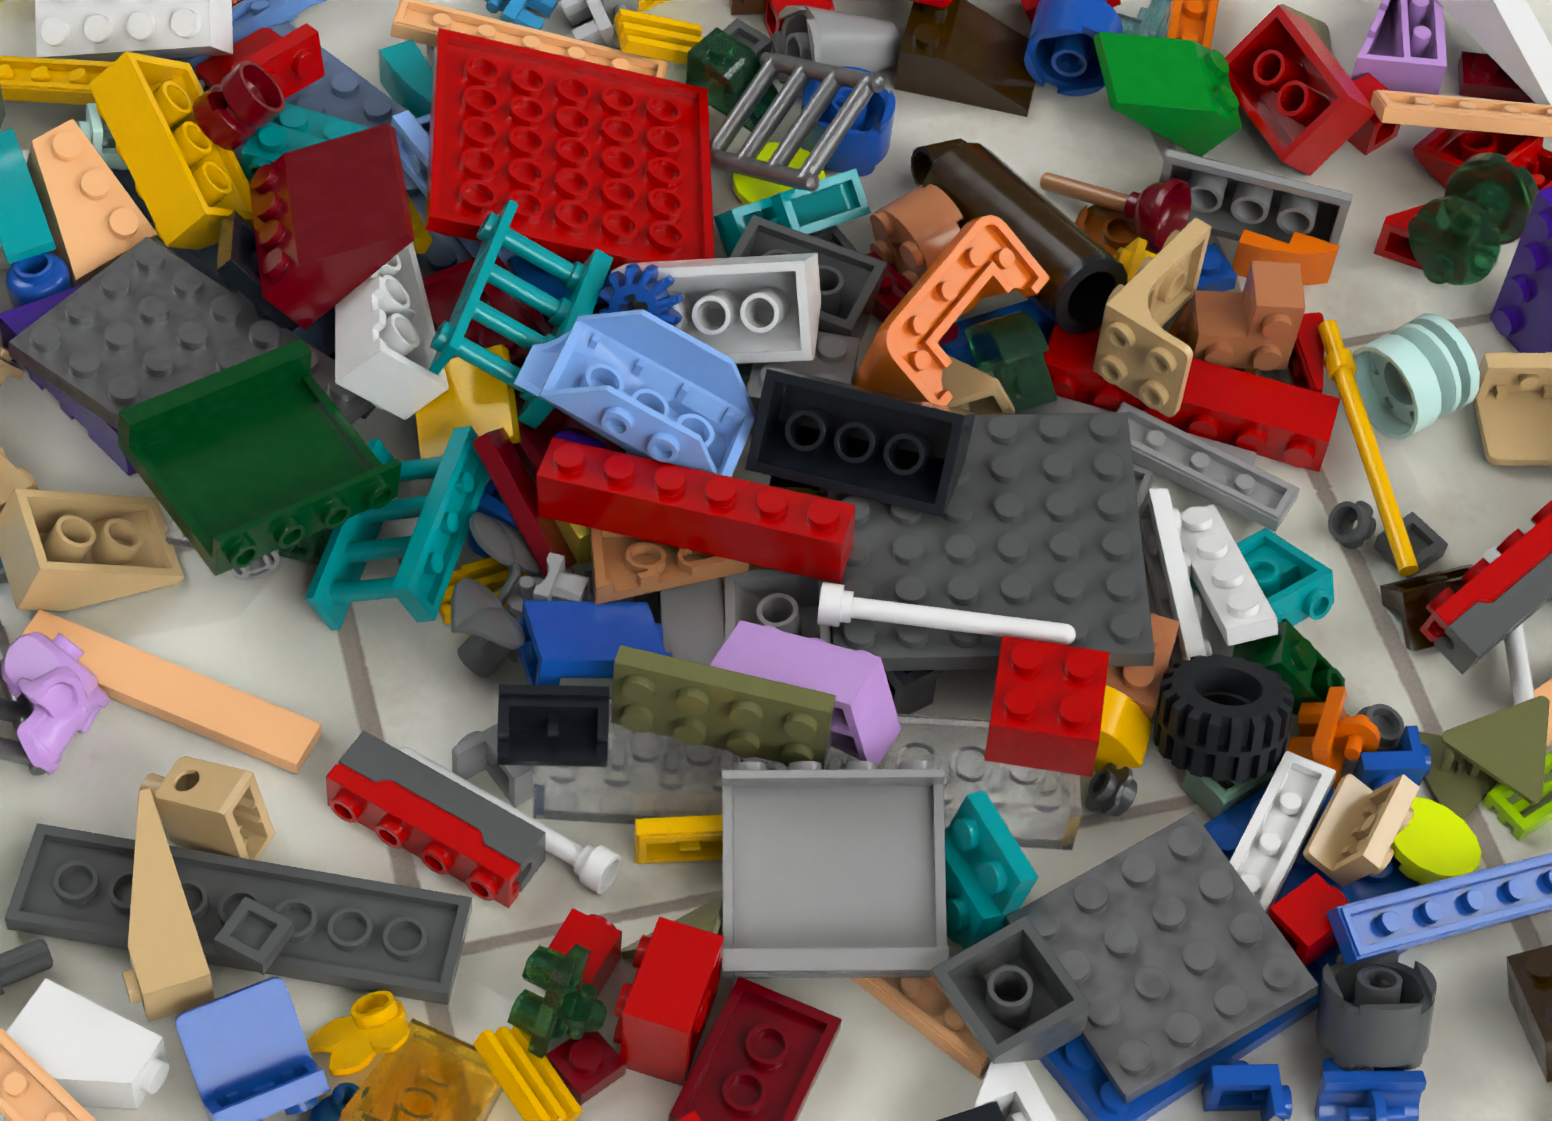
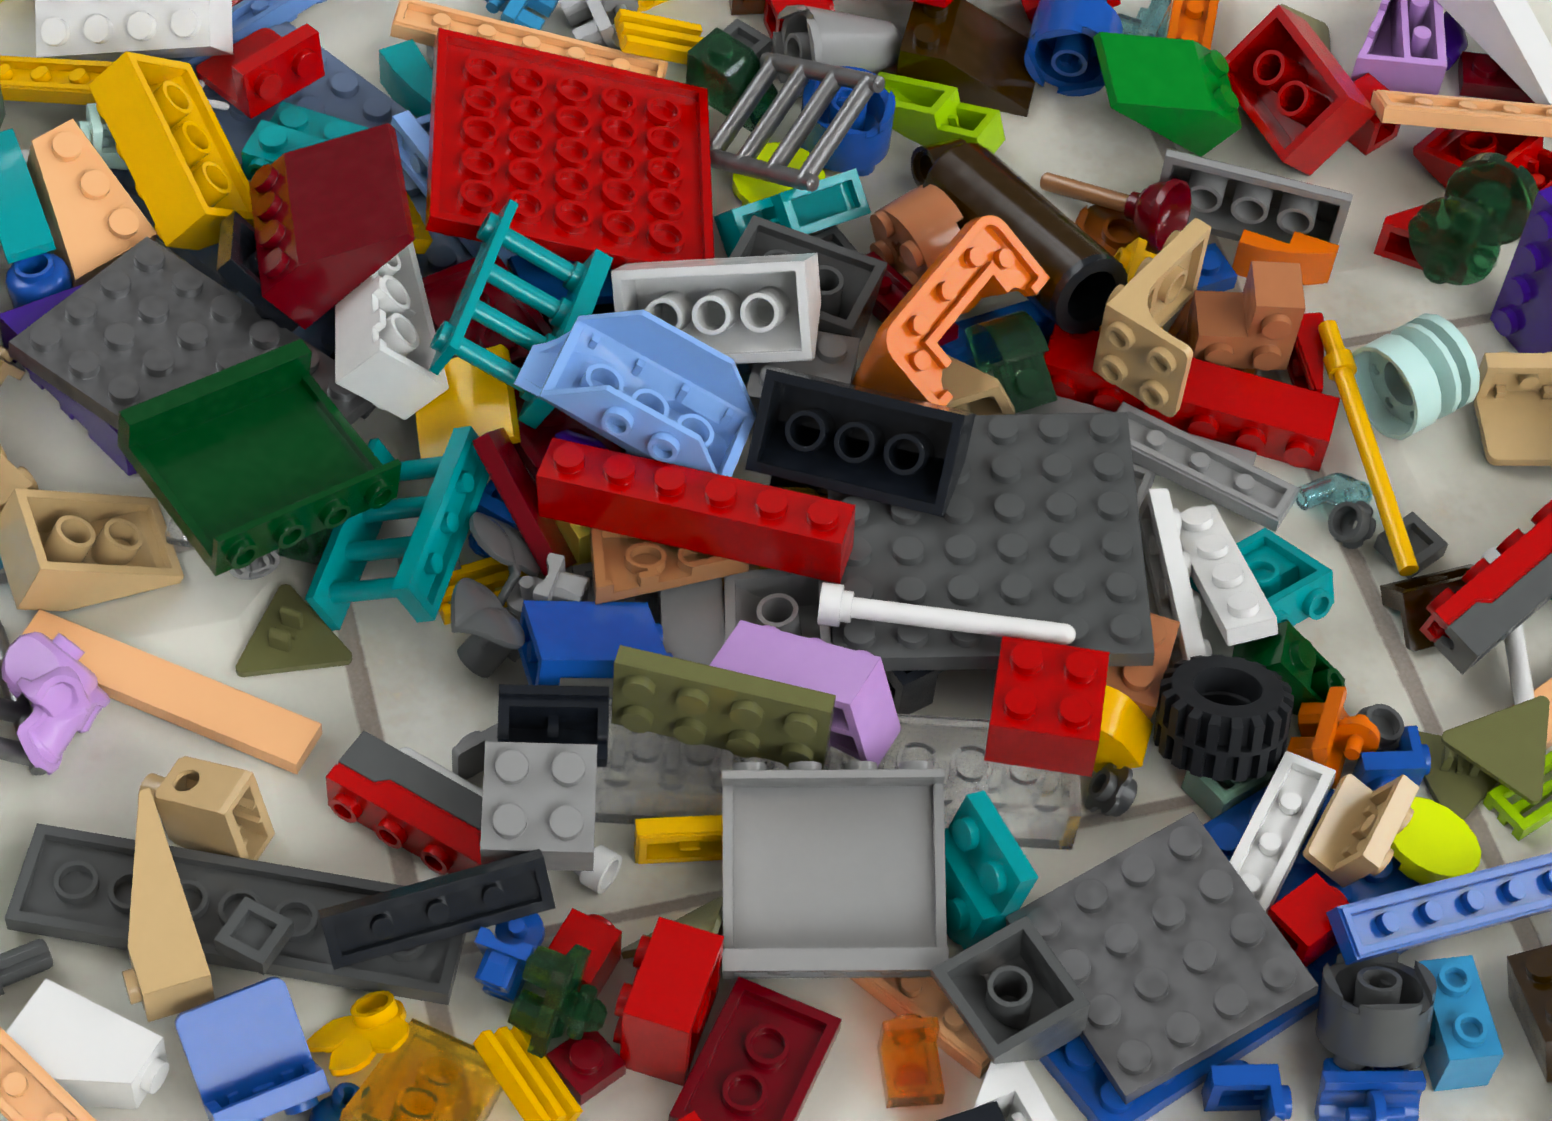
(238, 105): dark red wheel -> none
(291, 639): none -> olive piece
(437, 909): none -> black fence
(507, 955): none -> blue hips
(541, 801): none -> light grey brick
(644, 288): blue gear -> none
(910, 1061): none -> clear orange bracket
(934, 114): none -> lime slope
(1333, 490): none -> clear light blue arm
(1455, 39): none -> dark purple arm
(1462, 1034): none -> dark azure brick

